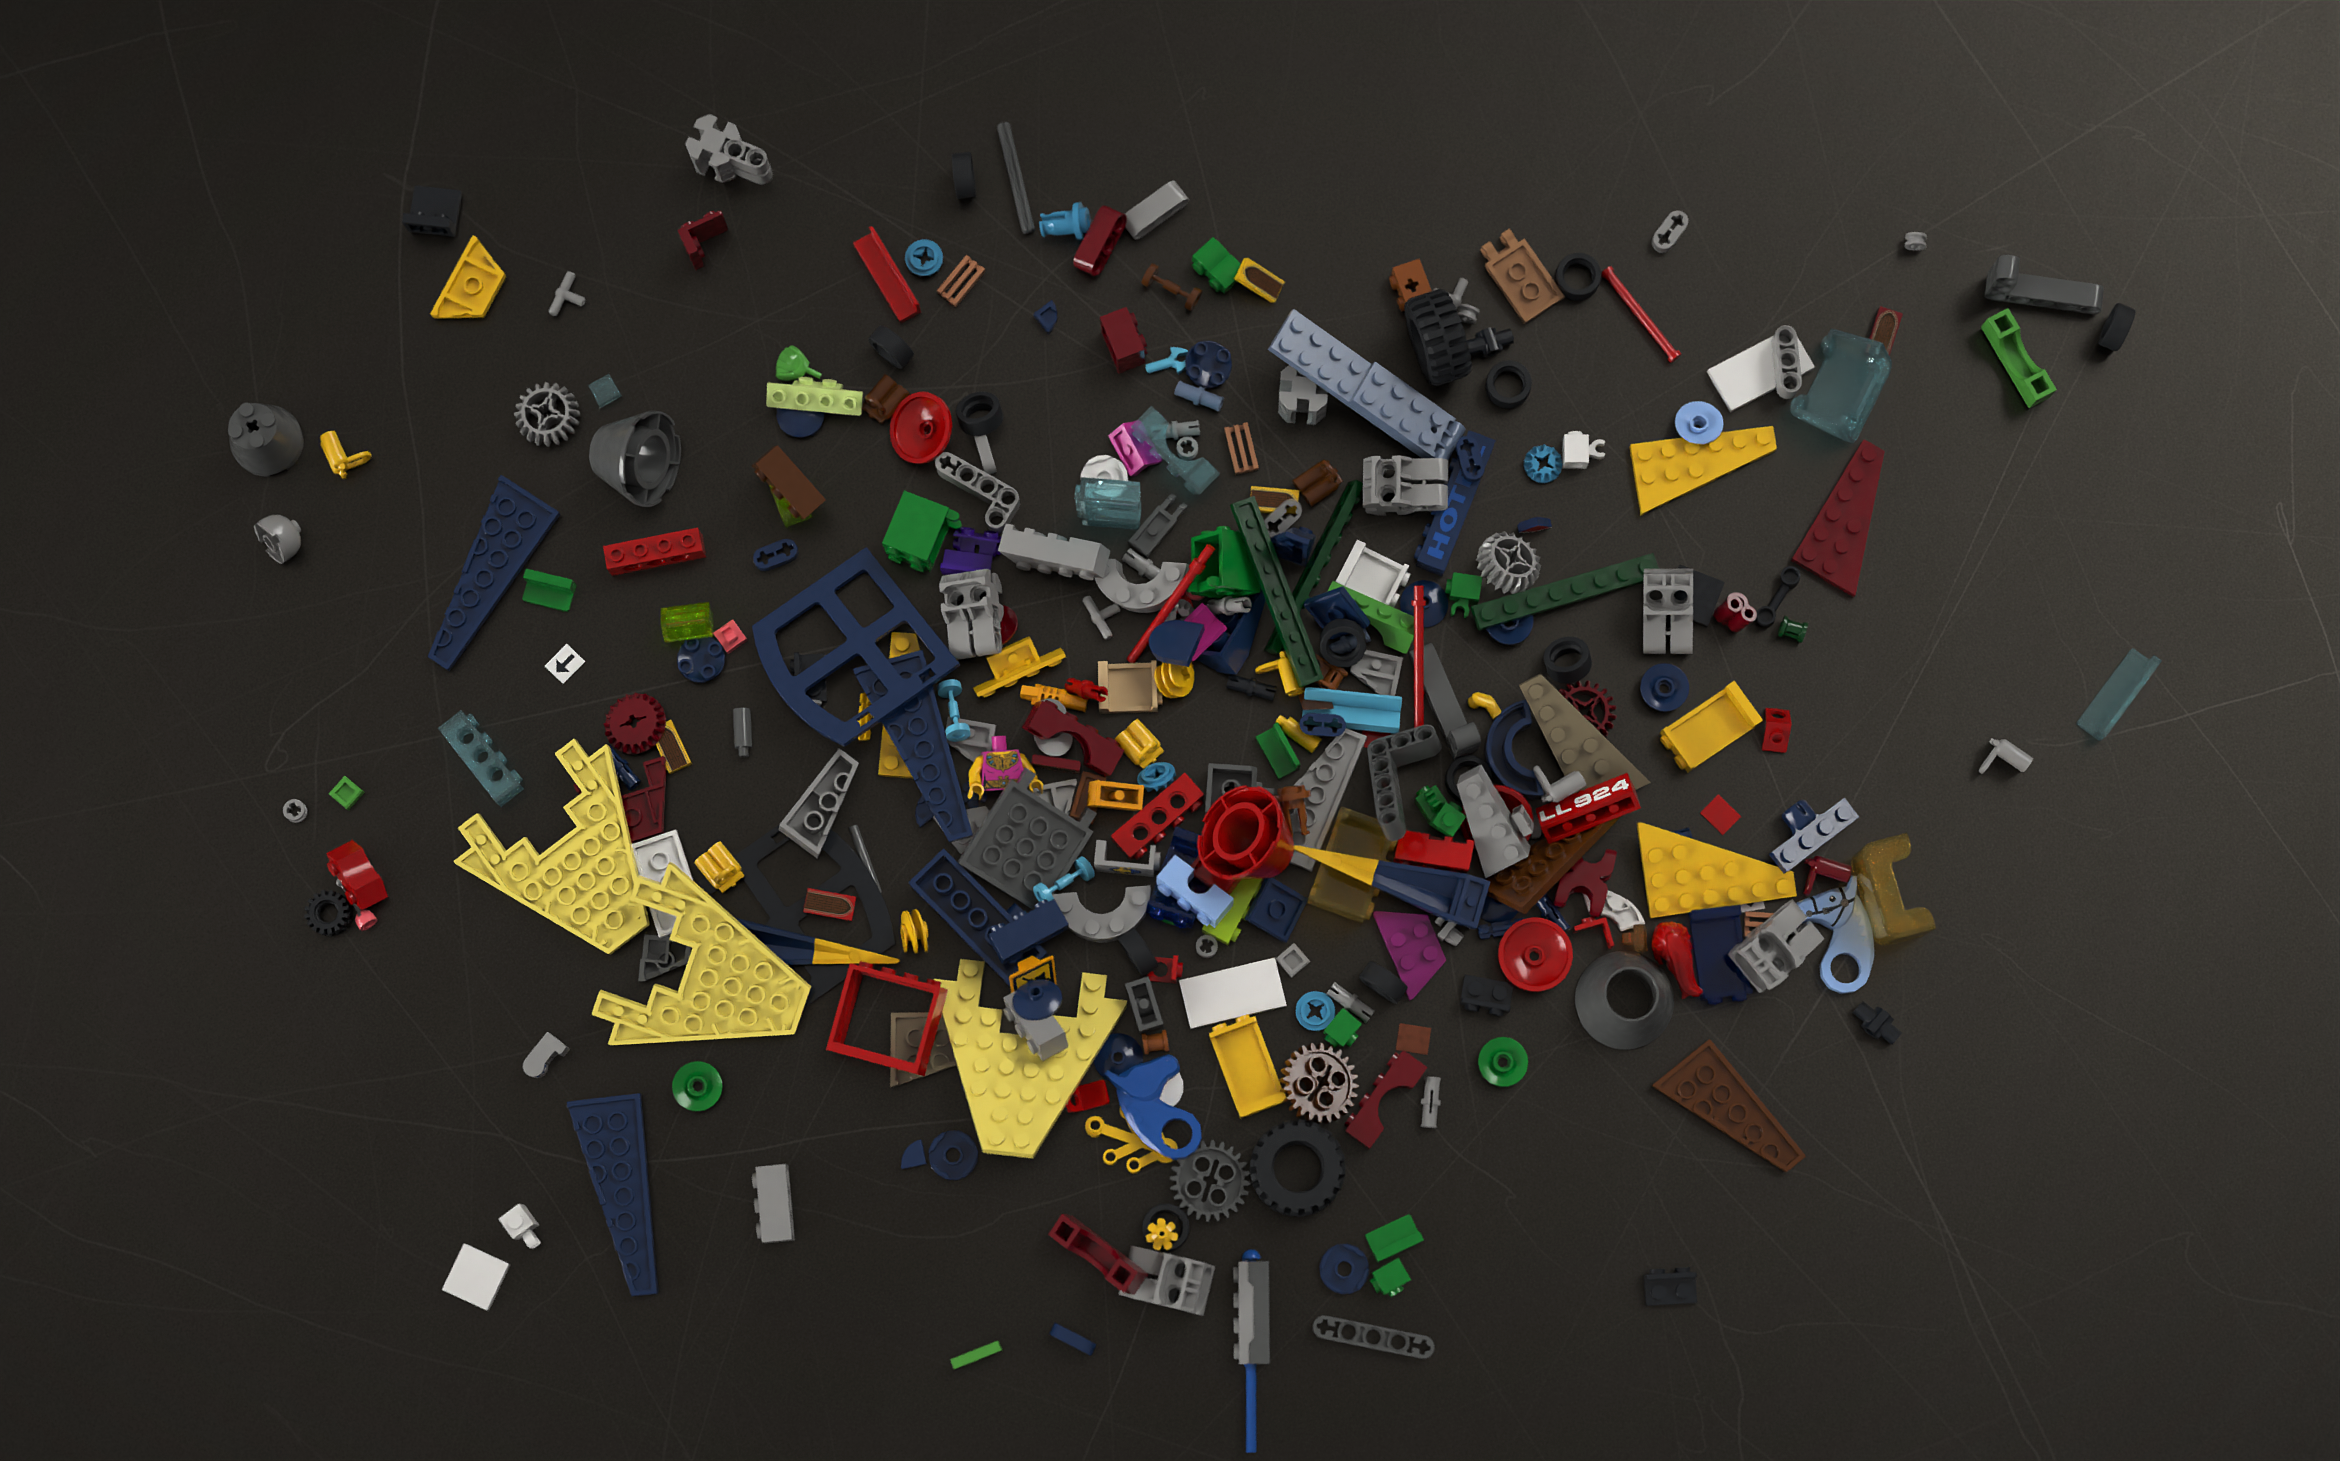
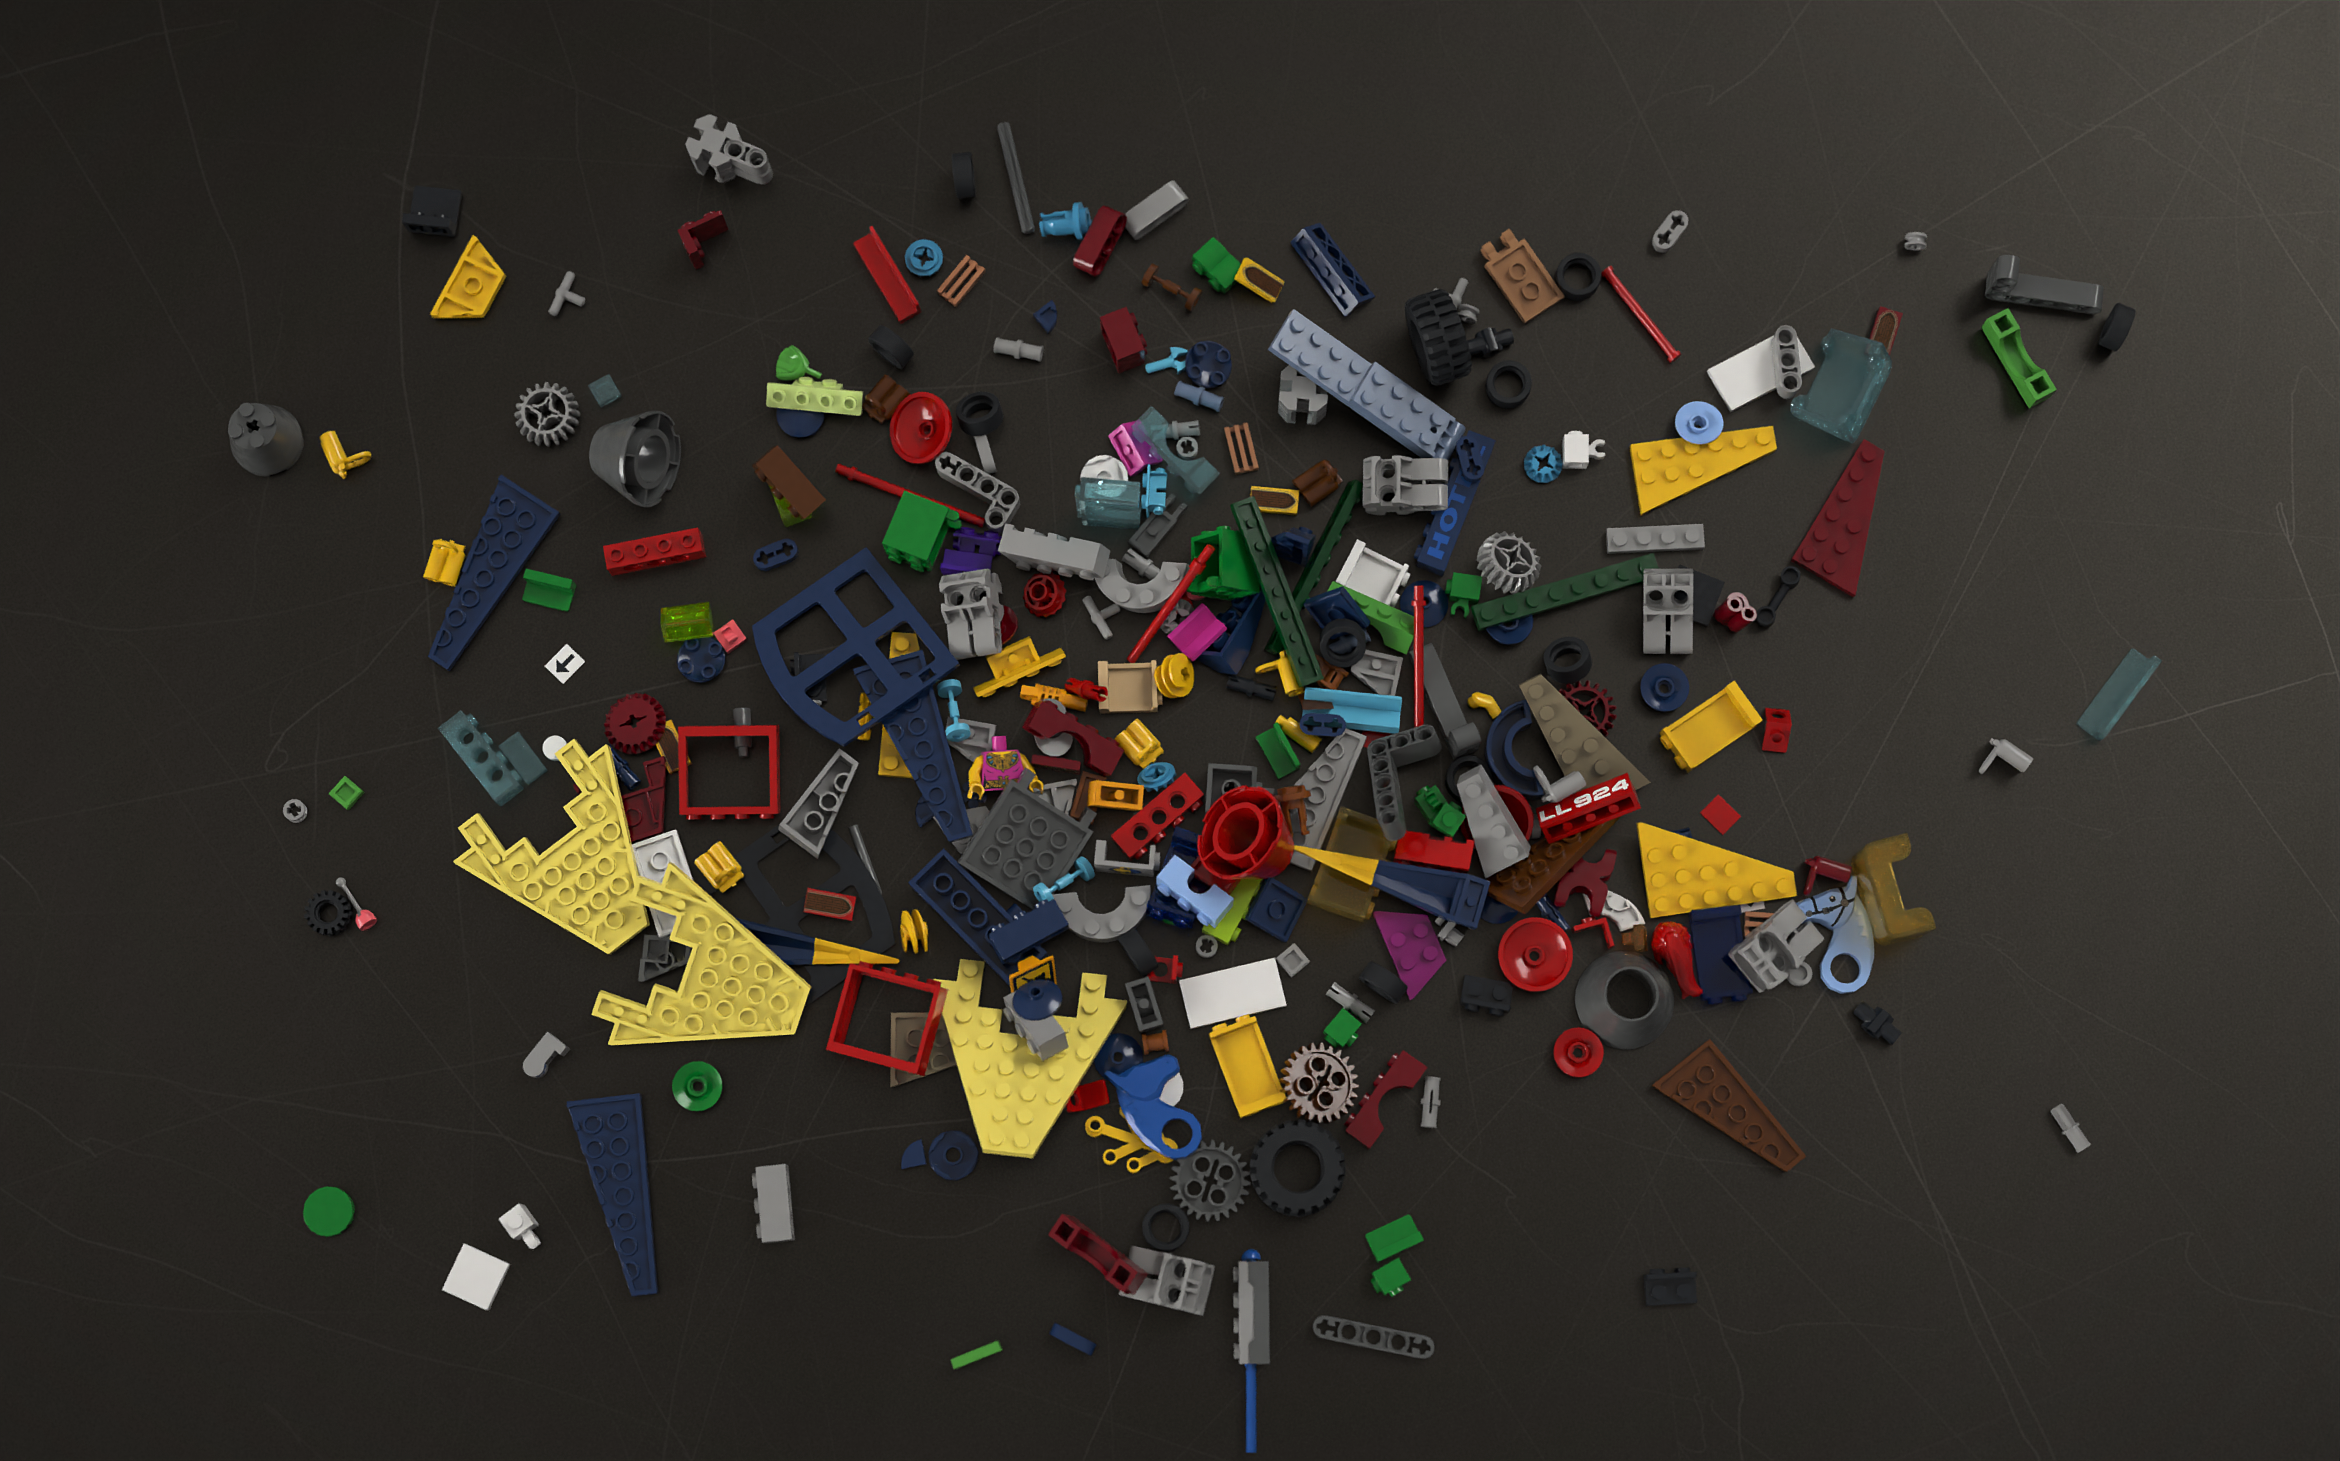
(280, 536): light grey cylinder -> none
(328, 1211): none -> green tile
(356, 875): red brick -> none
(445, 562): none -> yellow piece
(523, 758): none -> clear light blue tile
(552, 745): none -> white tile
(740, 812): none -> red window
(853, 474): none -> red bar
(1018, 349): none -> light grey pin
(1050, 591): none -> red piece
(1154, 500): none -> medium azure hinge
(1158, 1240): yellow plant -> none
(1176, 641): dark blue tile -> none
(1229, 605): light grey pin -> none
(1279, 512): light grey beam -> none
(1316, 999): dark azure gear -> none
(1329, 269): none -> dark blue fence
(1333, 1279): dark blue tile -> none
(1411, 275): dark orange brick -> none
(1413, 1038): copper sticker -> none
(1496, 929): dark blue axle -> none
(1514, 1055): green dish -> none
(1521, 821): light grey plate -> none
(1534, 524): dark blue tile -> none
(1578, 1039): none -> red dish
(1655, 538): none -> light grey plate
(1792, 629): dark green bush -> none
(1800, 975): none -> light grey tile
(1810, 831): plate -> none
(2070, 1127): none -> light grey axle

